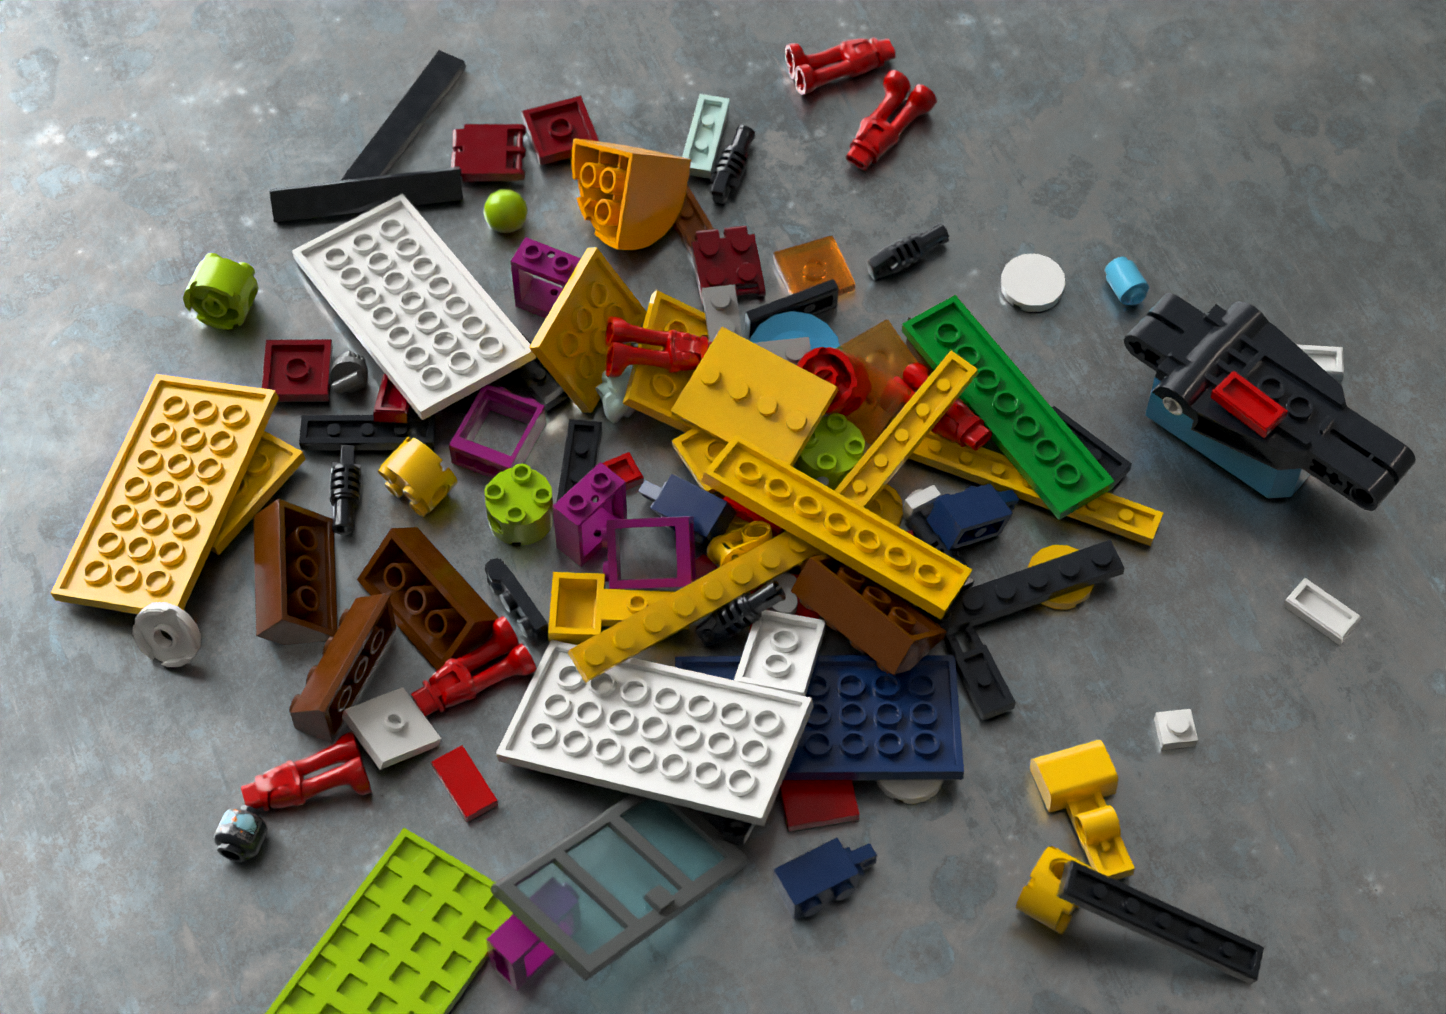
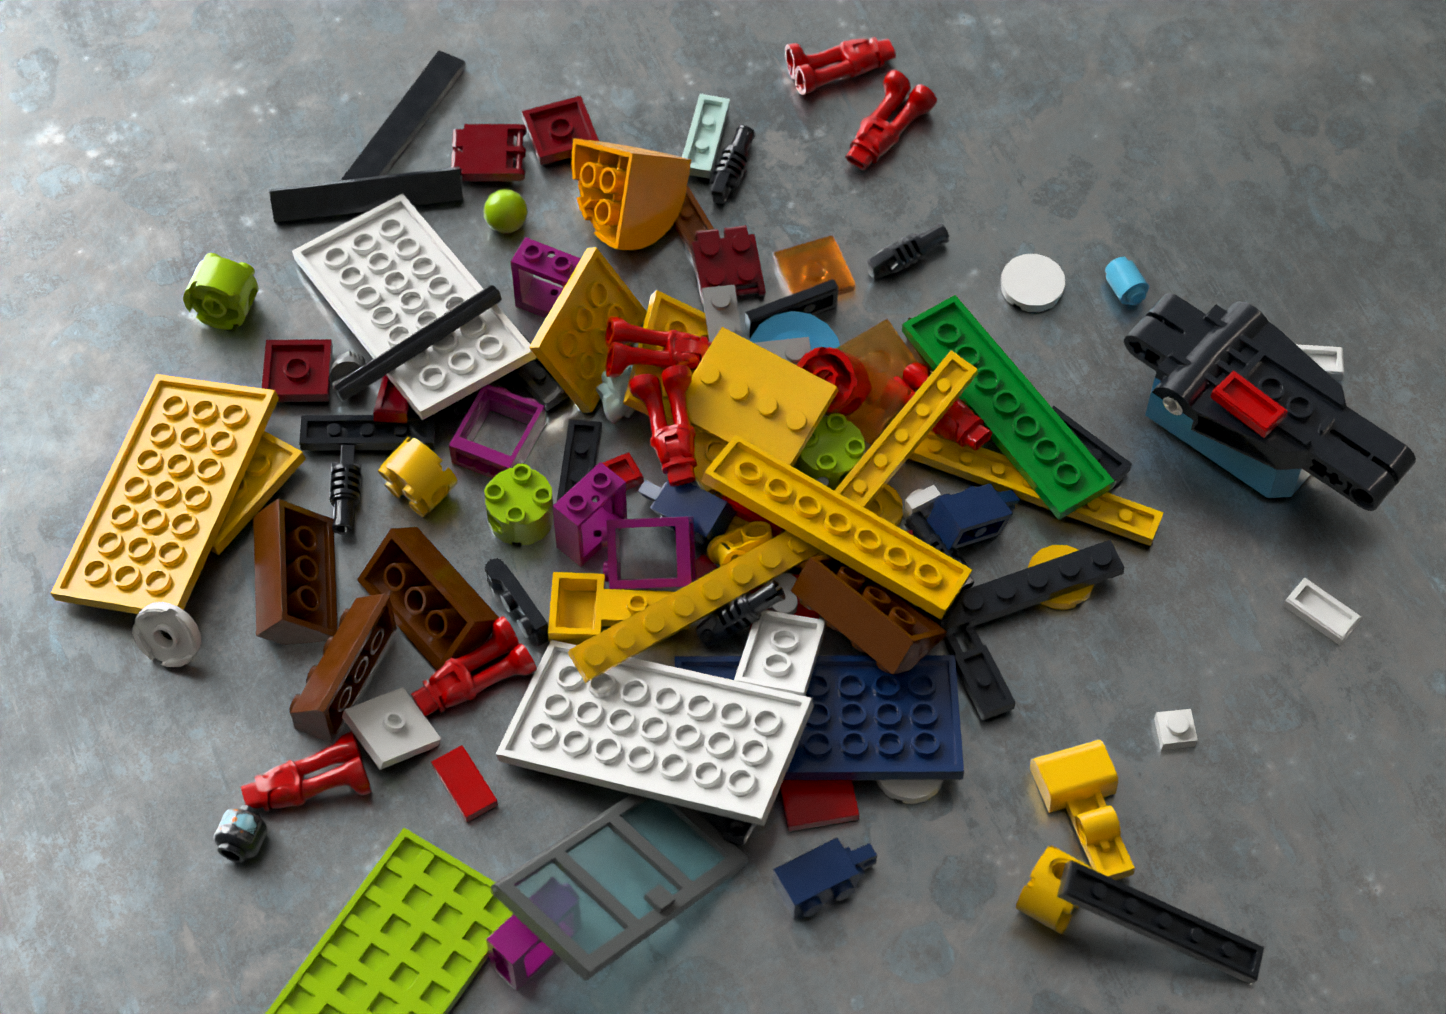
(417, 343): none -> black axle
(675, 442): none -> red piece

